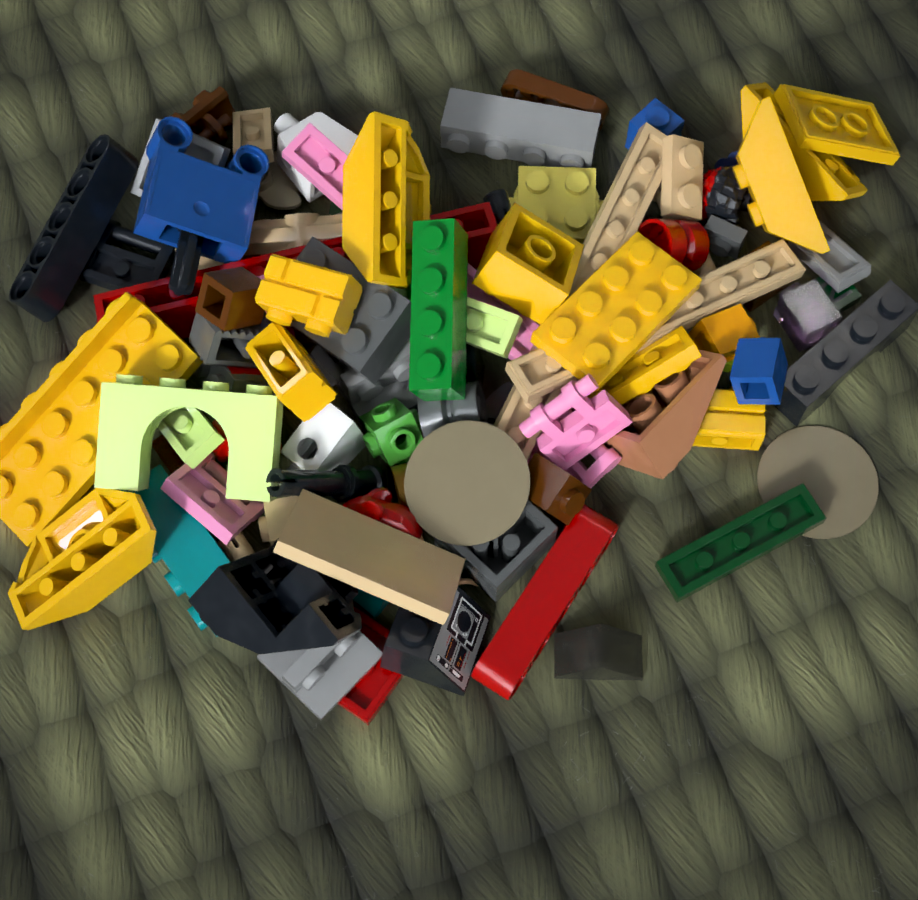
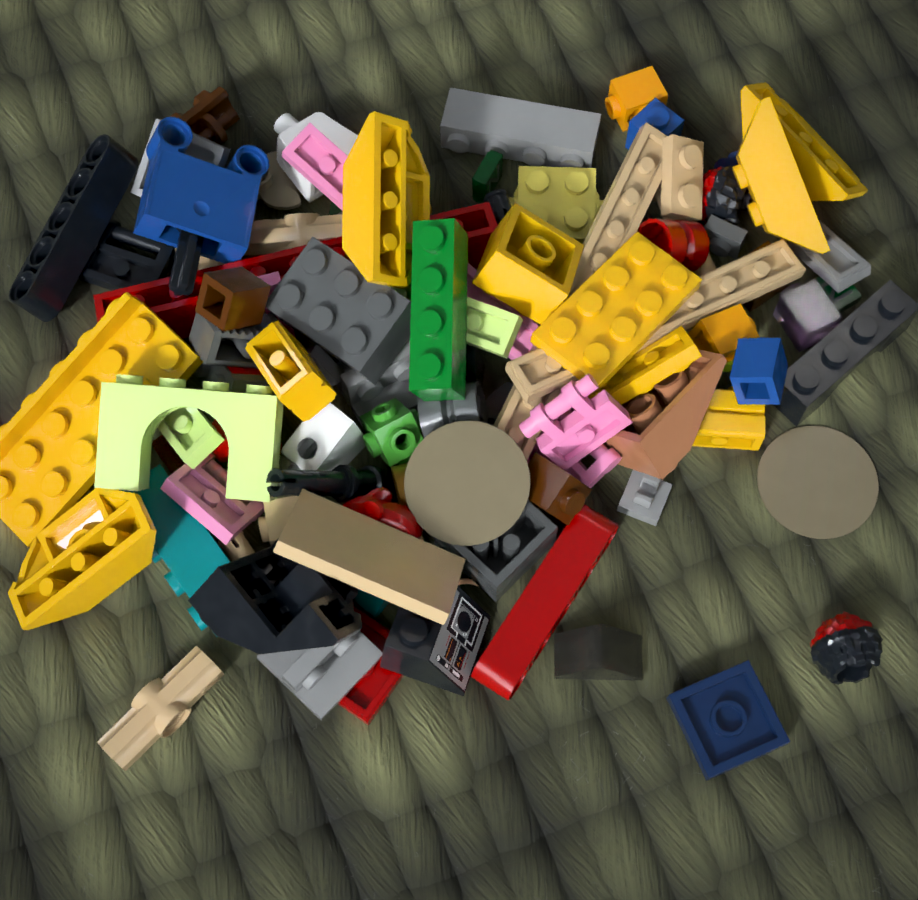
(160, 708): none -> tan piece
(255, 129): tan plate -> none
(308, 295): yellow brick -> none
(487, 175): none -> dark green tile
(537, 89): reddish brown beam -> none
(632, 93): none -> light orange brick
(644, 497): none -> light grey tile
(727, 720): none -> dark blue plate
(740, 542): dark green plate -> none
(836, 125): yellow tile -> none
(846, 648): none -> black piece

